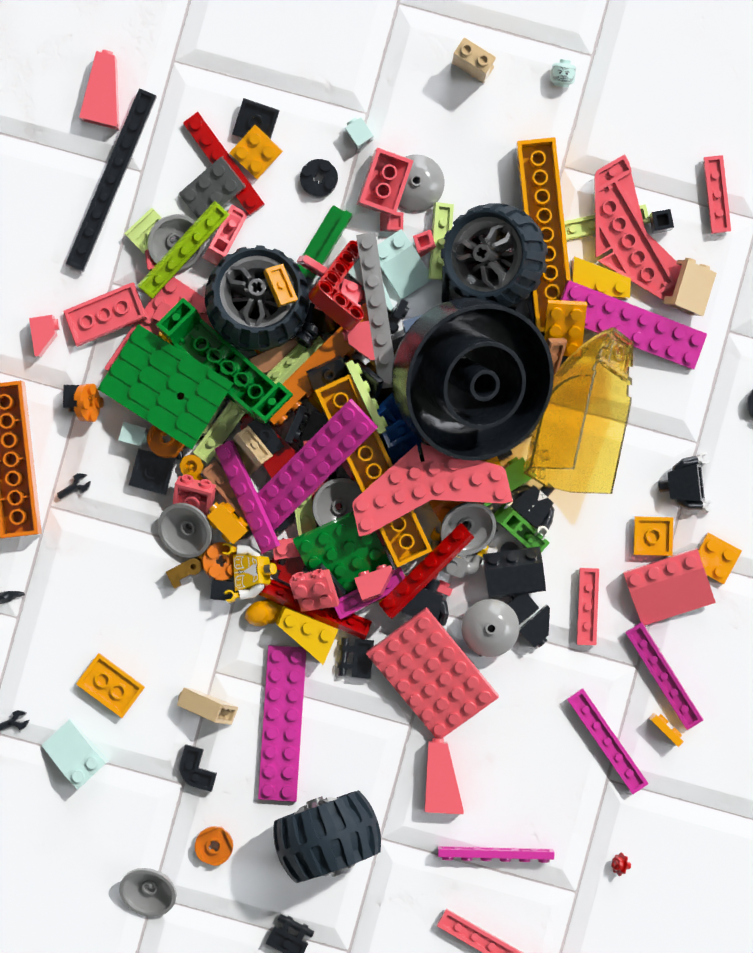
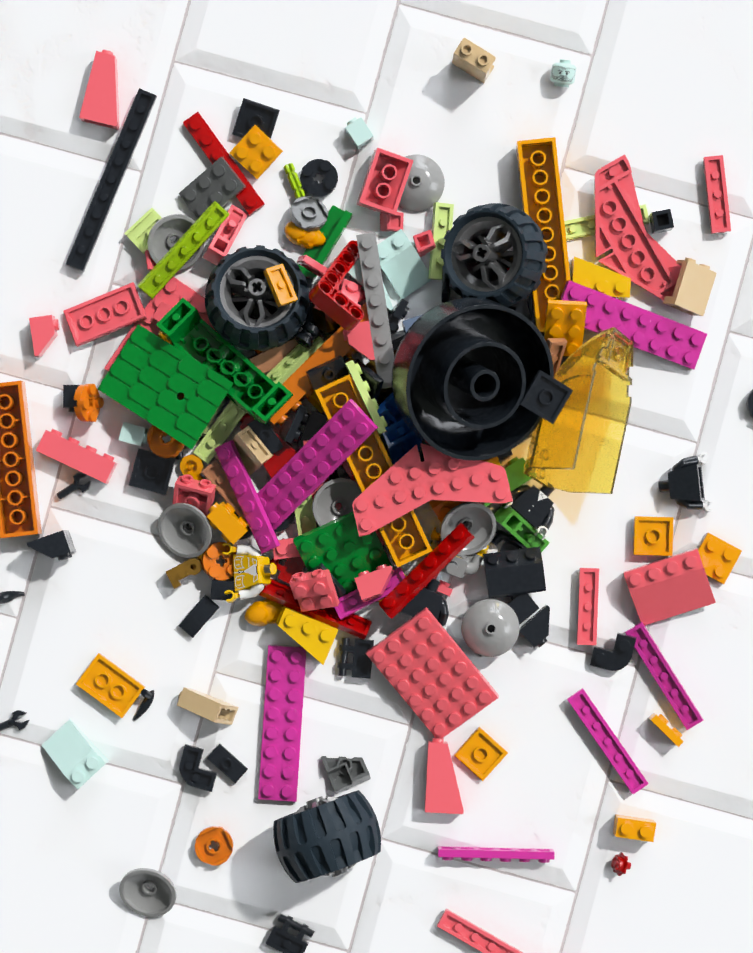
(55, 545): none -> black slope
(76, 456): none -> coral brick
(146, 703): none -> black bar
(199, 616): none -> black slope
(227, 763): none -> black plate
(294, 180): none -> lime axle
(304, 238): none -> light orange arm
(308, 213): none -> tile
(345, 772): none -> dark grey slope
(480, 753): none -> light orange tile
(506, 537): none -> black bar
(546, 397): none -> black plate
(616, 658): none -> black plate
(634, 828): none -> light orange brick

